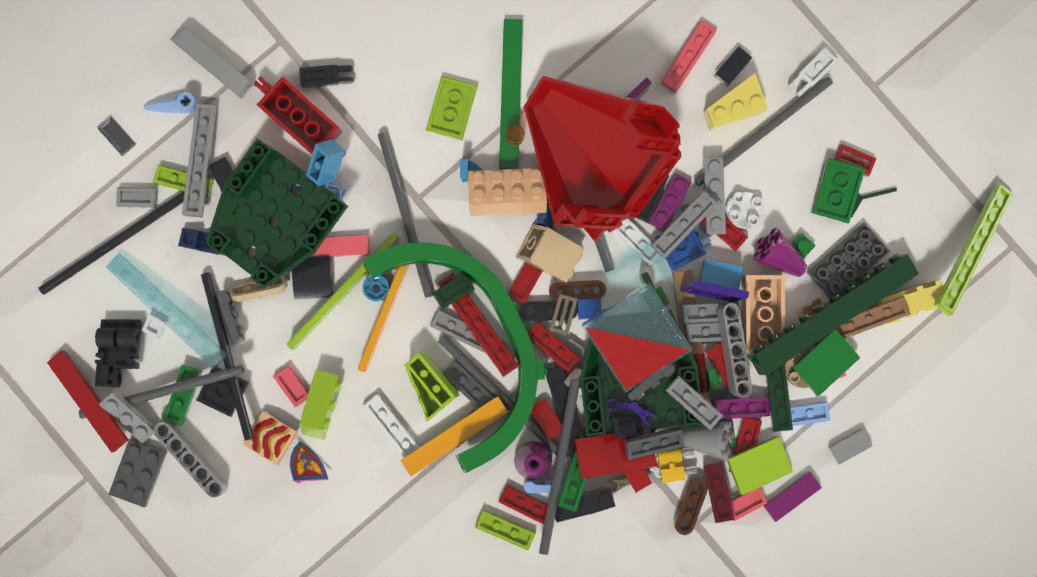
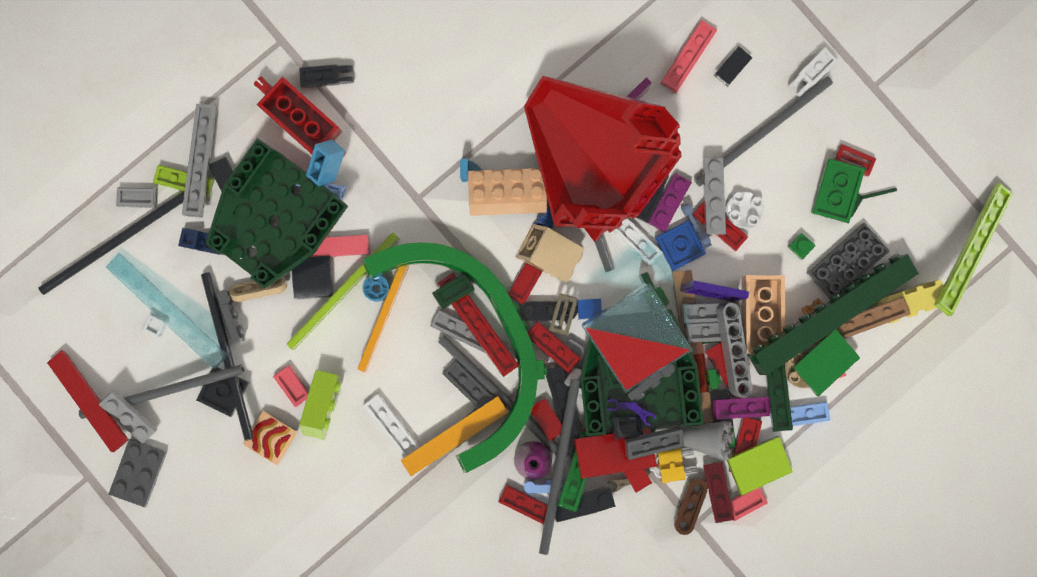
(116, 135): clear tile -> none
(117, 347): black plate -> none
(174, 104): light blue piece -> none
(180, 401): green plate -> none
(181, 456): light grey beam -> none
(211, 61): light grey beam -> none
(306, 465): shield -> none
(404, 209): dark grey piece -> none
(430, 385): lime wedge -> none
(451, 108): lime tile -> none
(505, 529): lime tile -> none
(510, 90): green tile -> none
(514, 131): clear orange wheel -> none
(585, 286): reddish brown plate -> none
(684, 224): light grey tile -> none
(694, 402): light grey tile -> none
(721, 273): dark azure brick -> none
(737, 105): light yellow wedge -> none
(779, 254): magenta cone -> none
(792, 496): magenta tile -> none
(850, 446): light grey tile -> none

